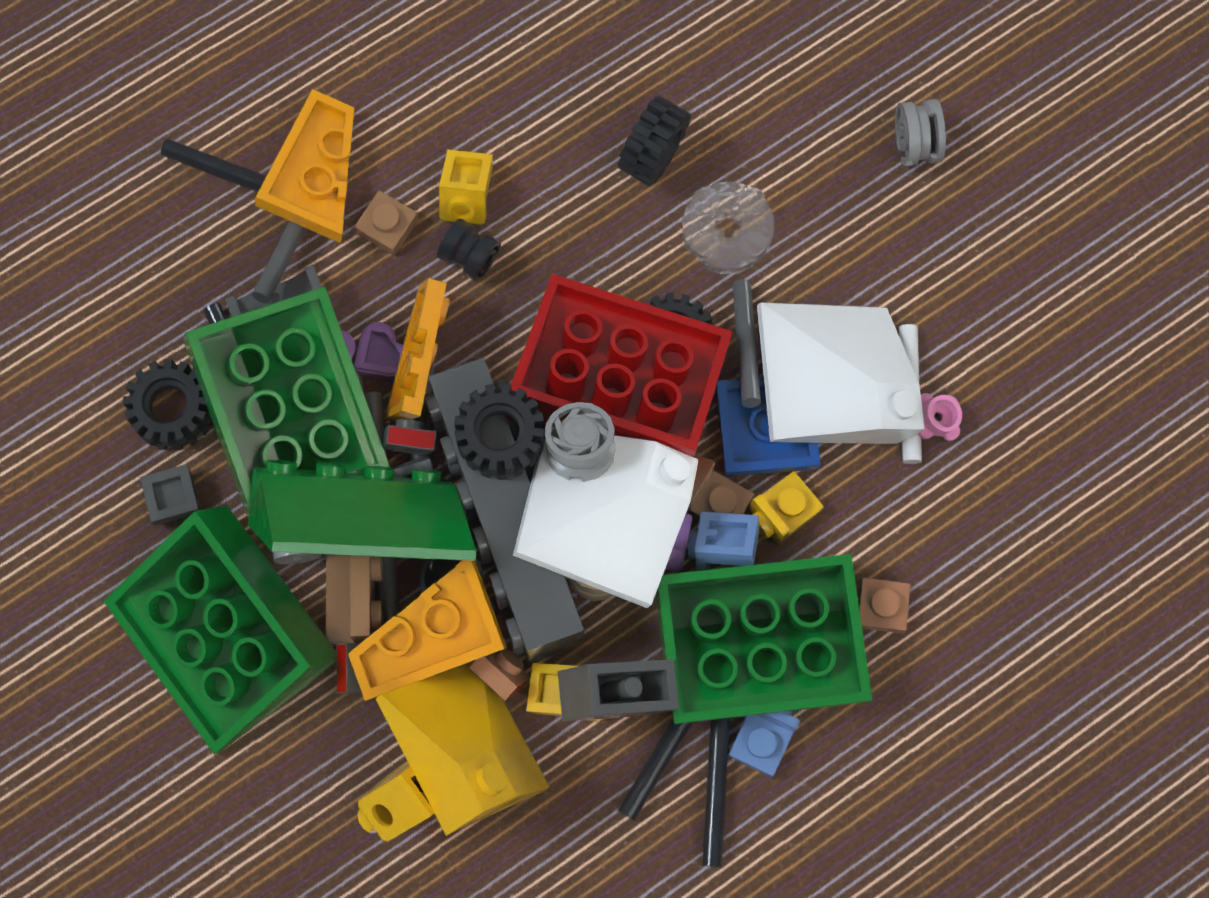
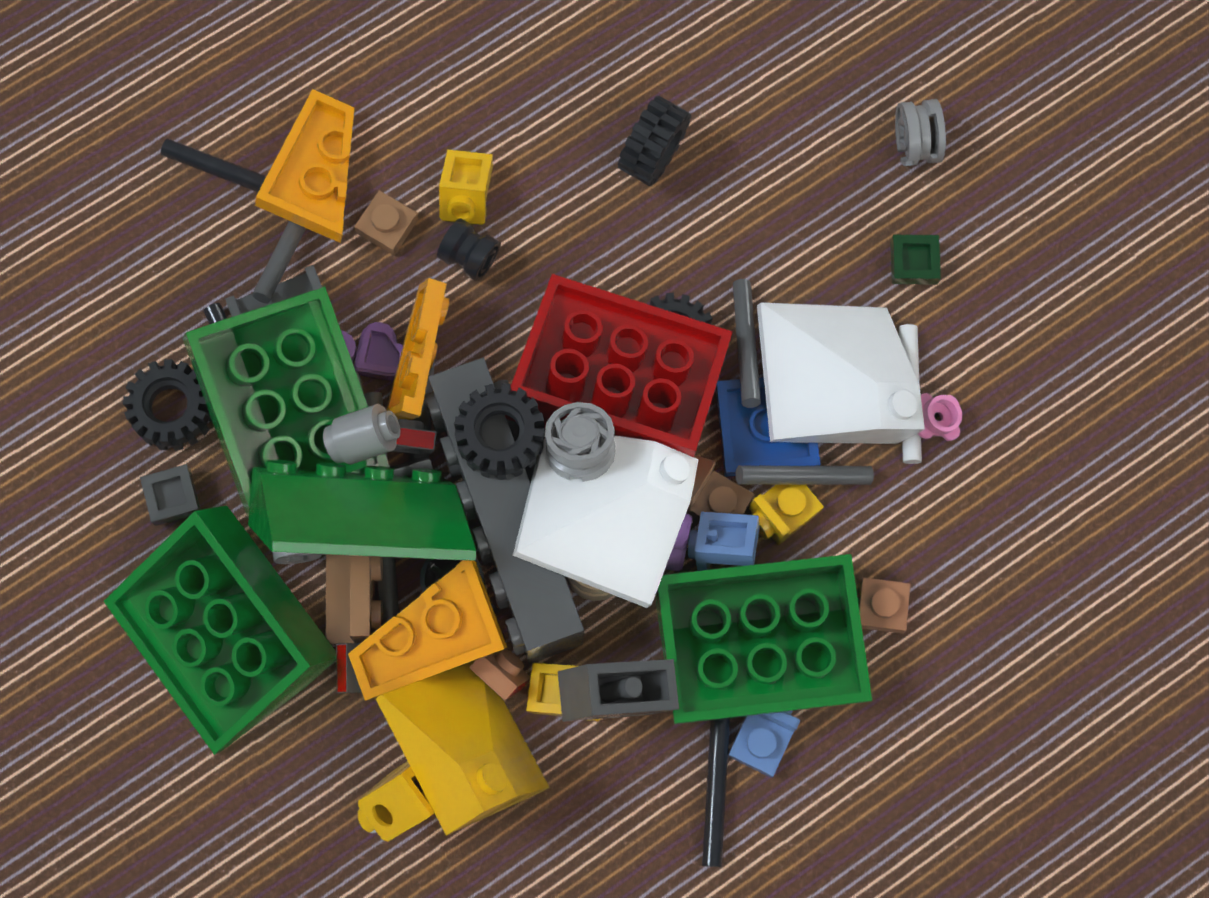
(362, 434): none -> light grey brick
(653, 769): black bar -> none
(742, 205): clear plate -> none
(804, 475): none -> dark grey bar
(915, 259): none -> dark green plate

